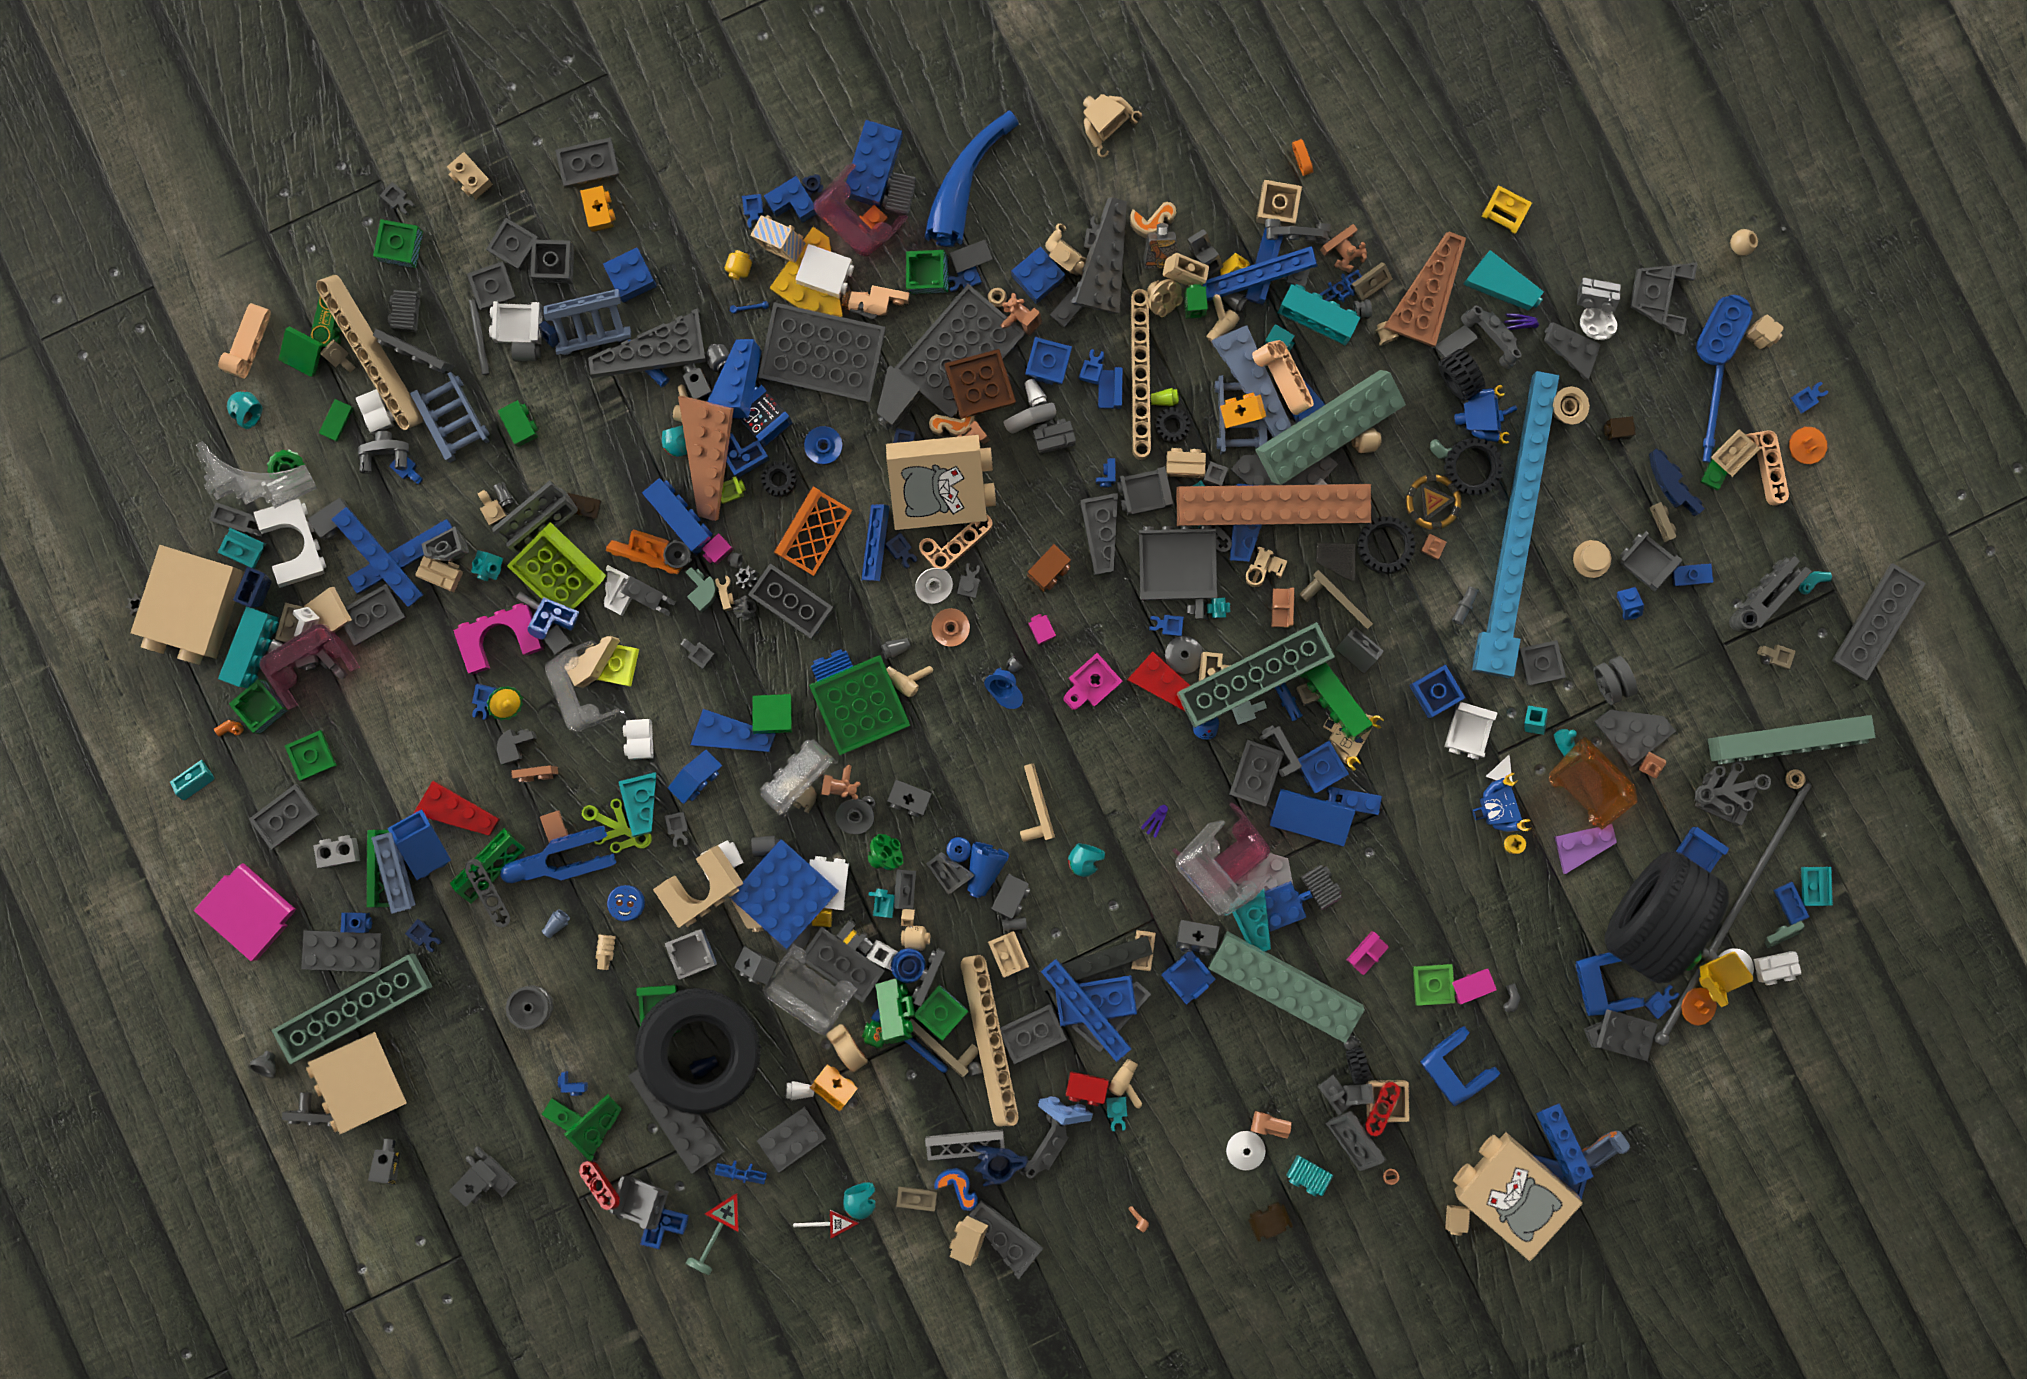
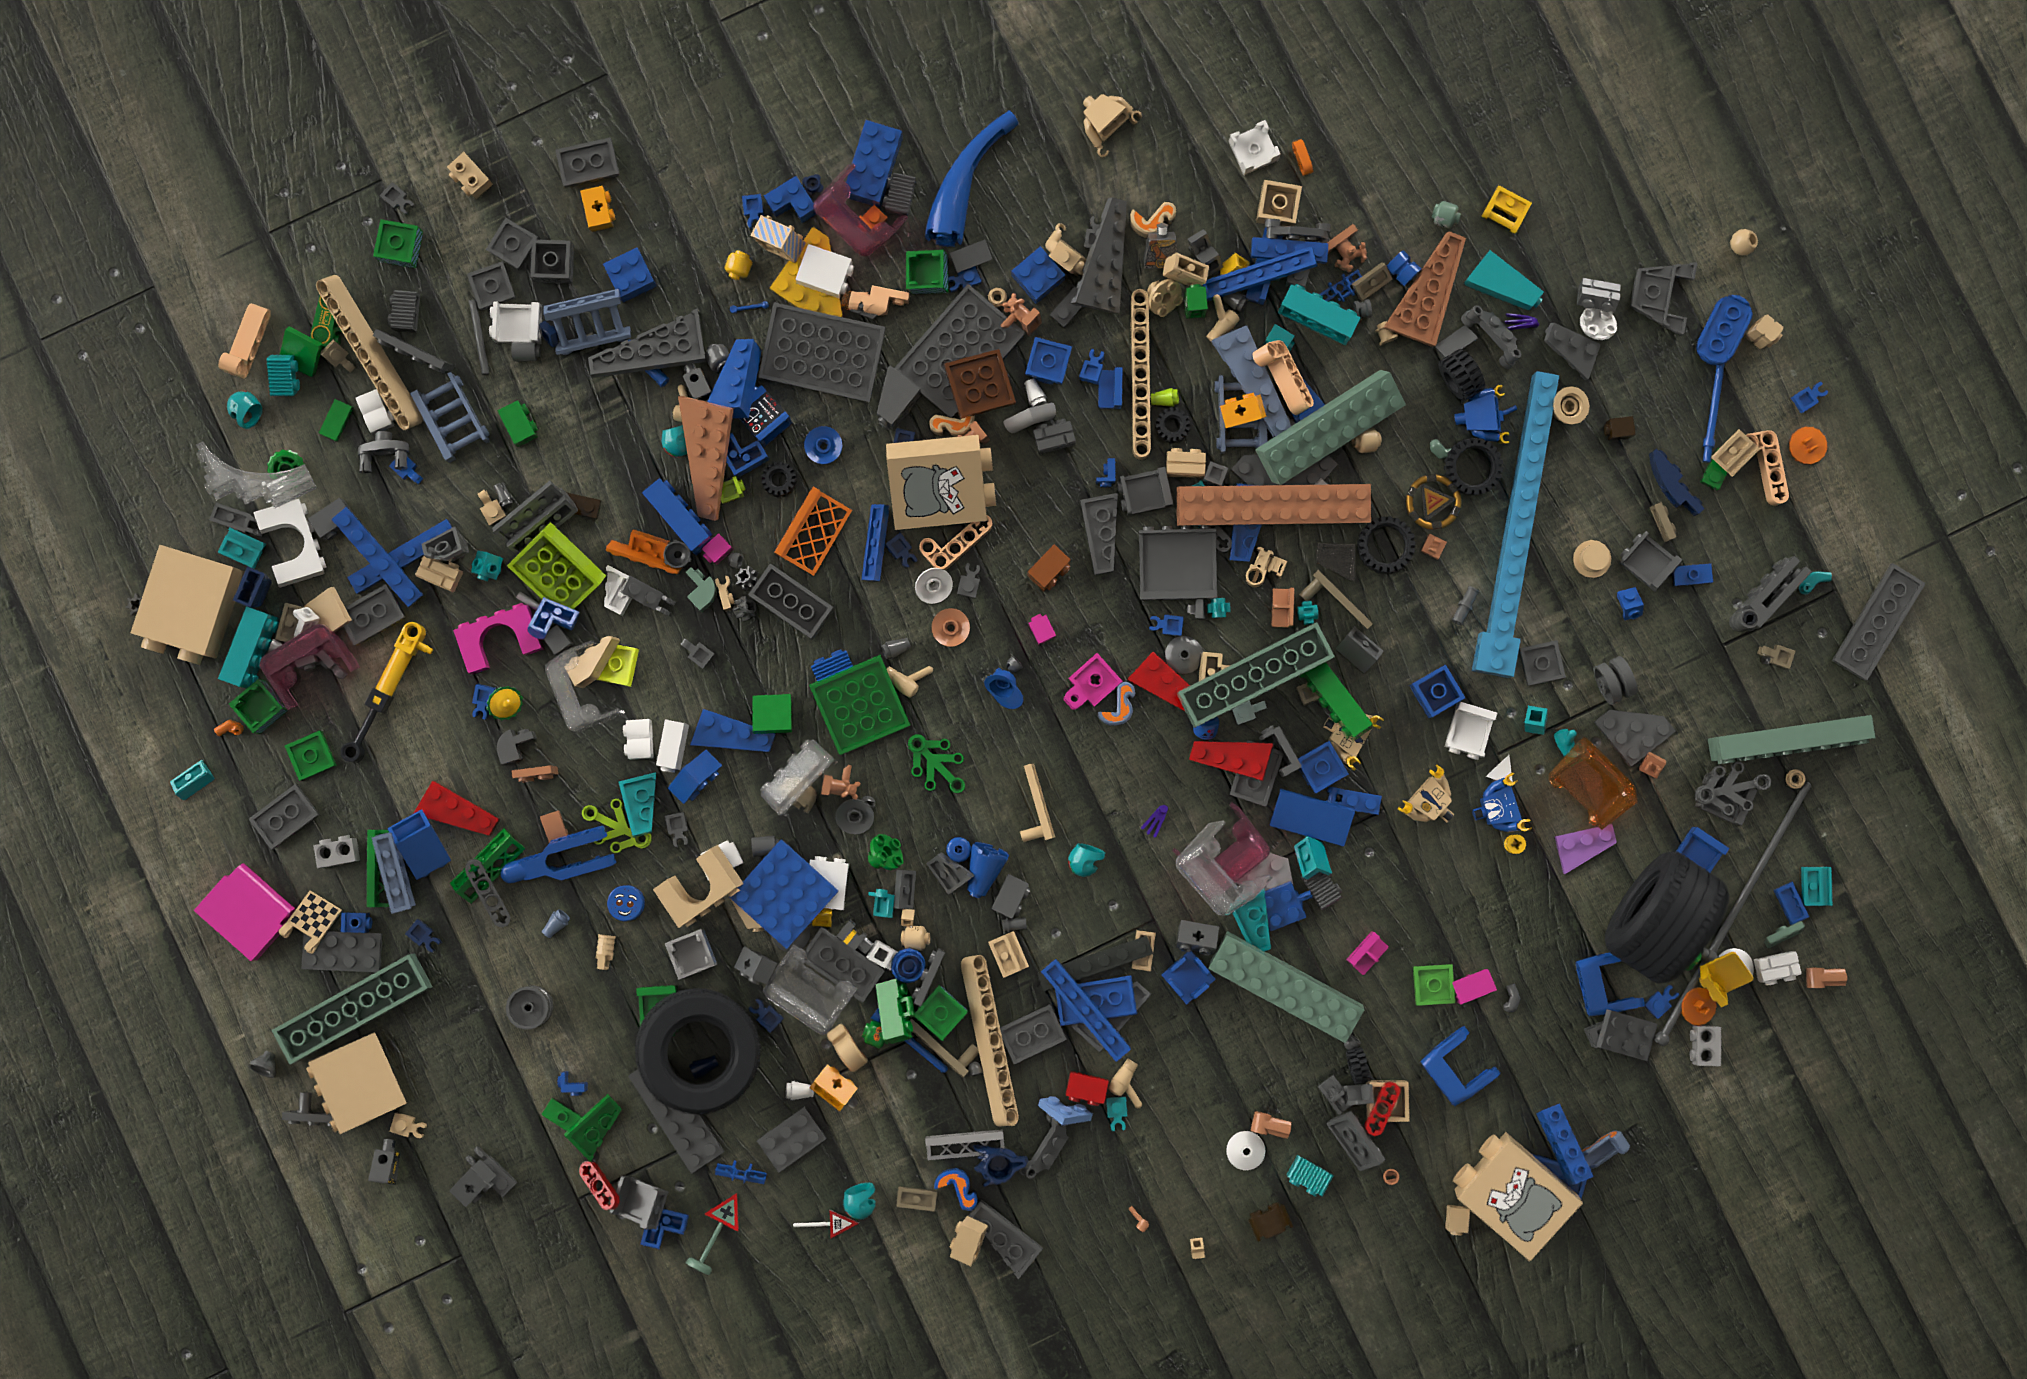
(282, 375): none -> teal brick
(313, 918): none -> tan flag
(381, 695): none -> yellow piece
(404, 1125): none -> tan plate
(672, 746): none -> white brick
(769, 1017): none -> dark blue plate
(901, 790): dark grey brick -> none
(934, 760): none -> green plant
(1124, 707): none -> sand blue animal
(1197, 1248): none -> tan piece
(1235, 757): none -> red wing
(1254, 148): none -> white panel
(1271, 248): none -> blue plate
(1288, 701): blue pin -> none
(1307, 612): none -> teal gear
(1312, 857): none -> teal panel
(1403, 268): none -> blue wheel
(1430, 799): none -> tan torso
(1446, 214): none -> sand green head
(1711, 1045): none -> light grey brick
(1825, 977): none -> nougat piece

